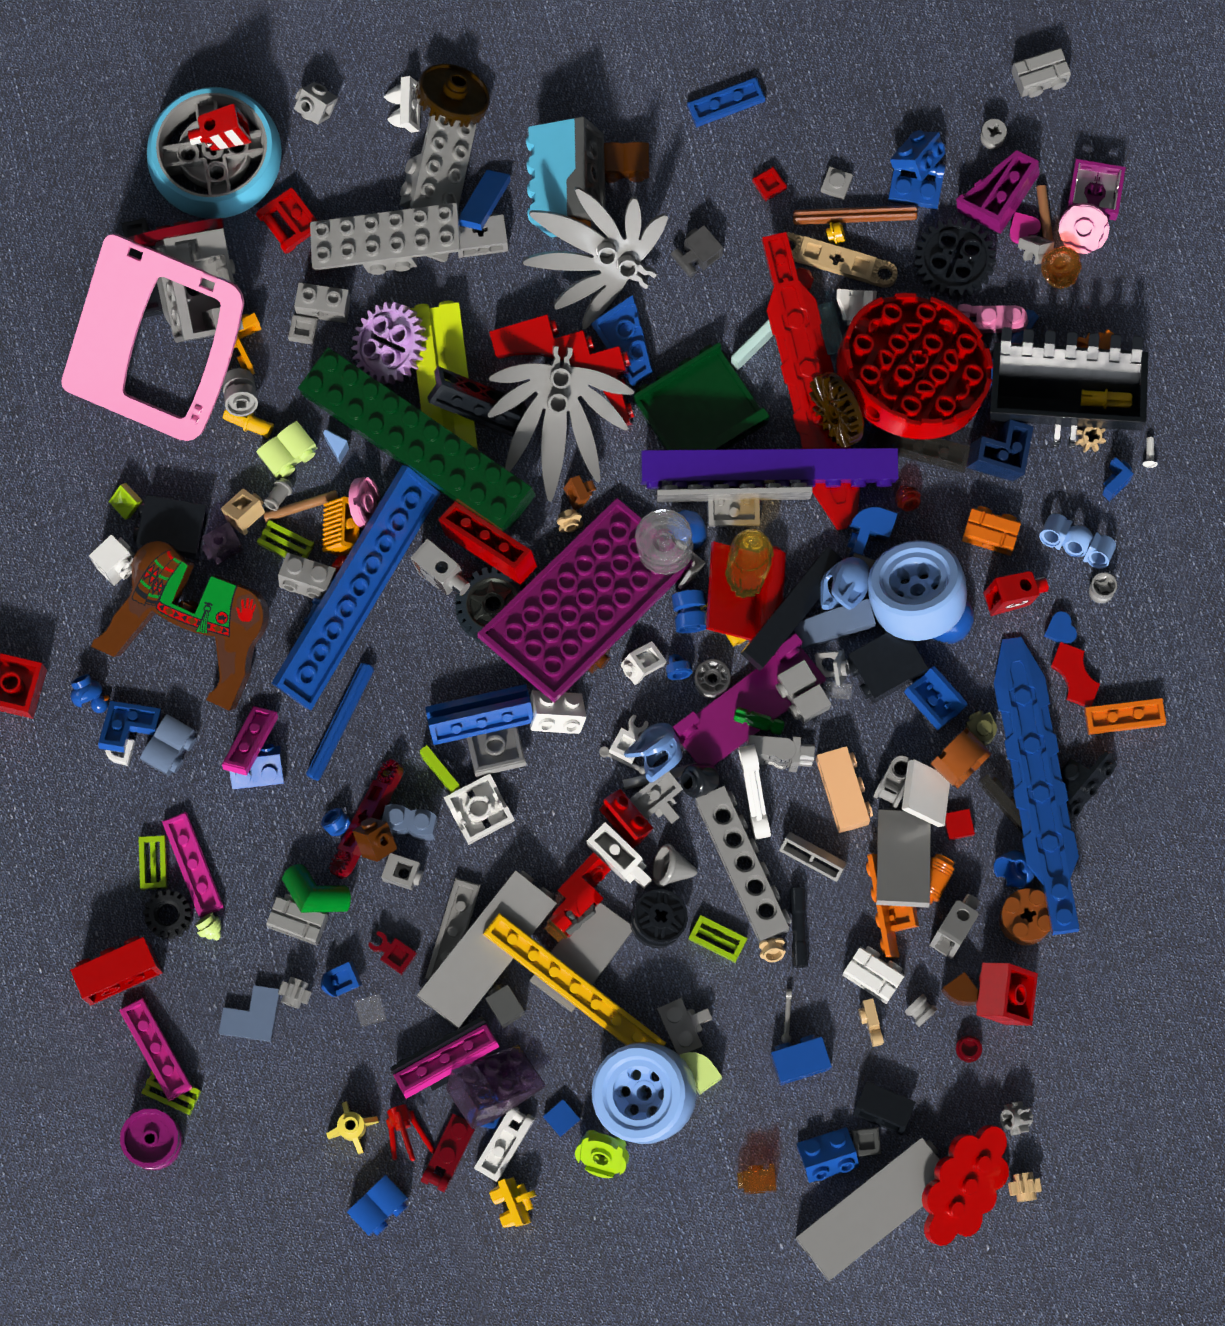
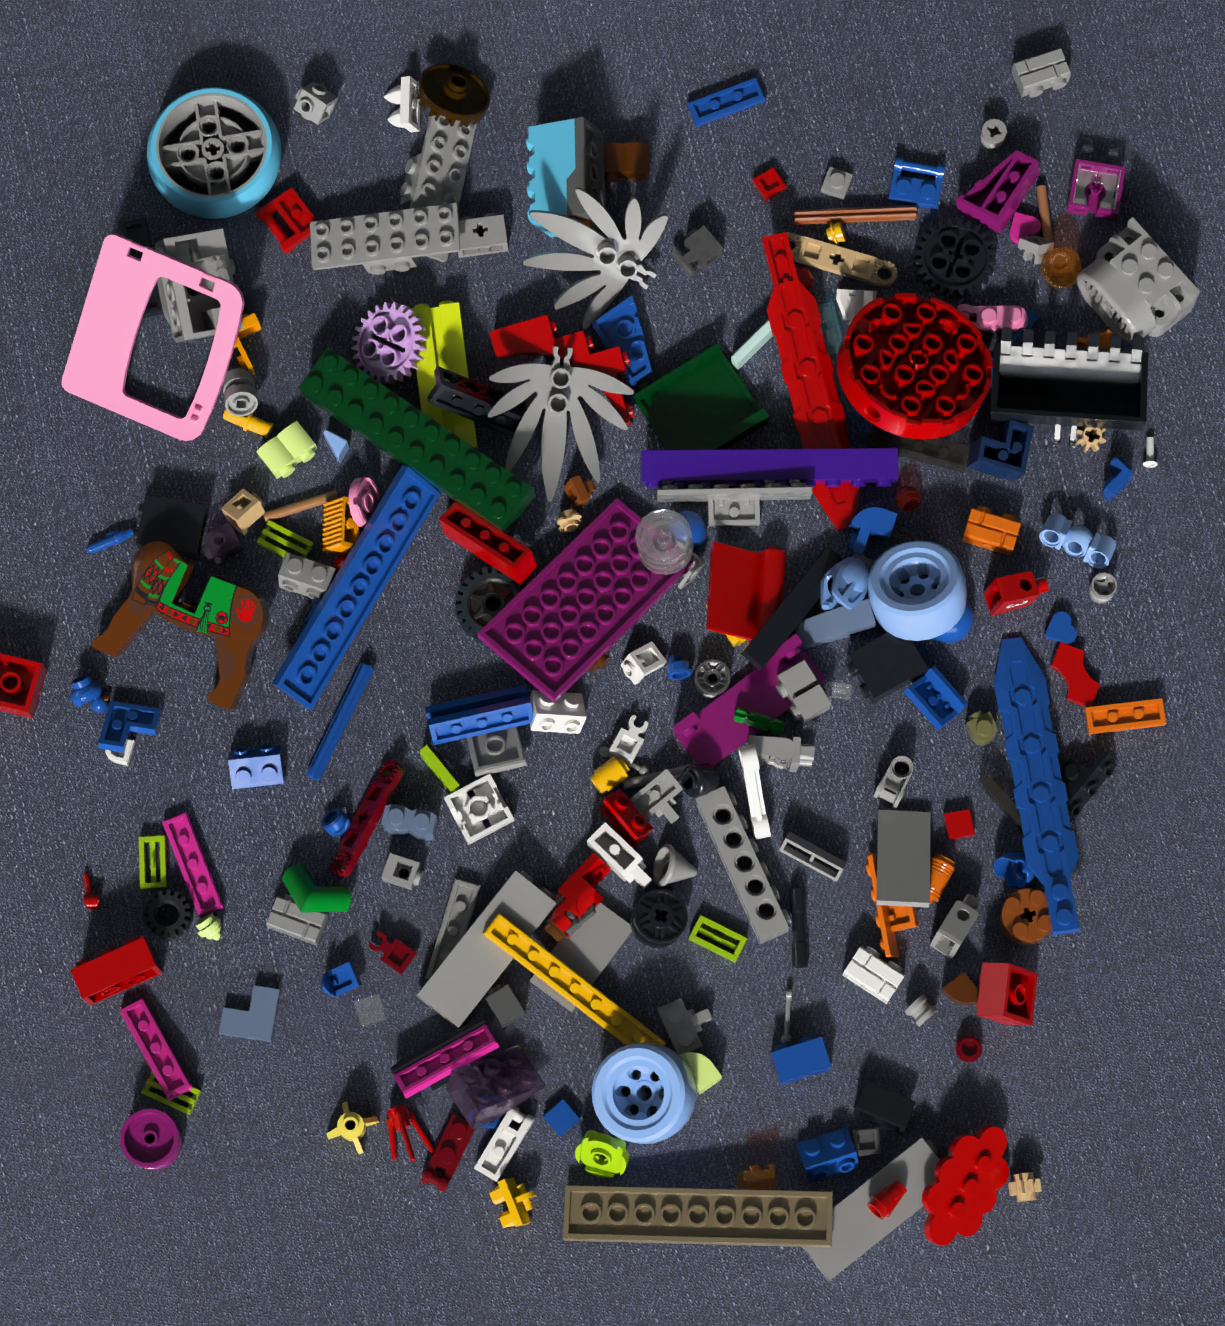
(91, 900): none -> red hand
(111, 539): none -> blue piece
(113, 559): white brick -> none
(125, 501): lime tile -> none
(168, 745): sand blue brick -> none
(181, 228): dark red plate -> none
(221, 129): red torso -> none
(250, 740): dark pink tile -> none
(281, 489): light grey pin -> none
(294, 992): light grey gear -> none
(303, 329): light grey tile -> none
(322, 302): light grey brick -> none
(374, 839): reddish brown brick -> none
(378, 1206): blue brick -> none
(439, 569): light grey torso -> none
(484, 199): blue tile -> none
(609, 774): none -> yellow brick
(653, 744): medium blue helmet -> none
(690, 607): blue wheel -> none
(698, 1216): none -> dark tan plate
(748, 562): clear yellow hair -> none
(772, 949): tan plate -> none
(838, 408): dark brown wheel -> none
(841, 666): light grey bracket -> none
(844, 789): light nougat brick -> none
(869, 1016): tan plate -> none
(886, 1200): none -> red cone
(919, 152): blue bracket -> none
(925, 793): white tile -> none
(961, 758): dark orange brick -> none
(1016, 1118): light grey gear -> none
(1084, 227): bright pink tile -> none
(1106, 399): yellow axle -> none
(1136, 285): none -> light grey brick

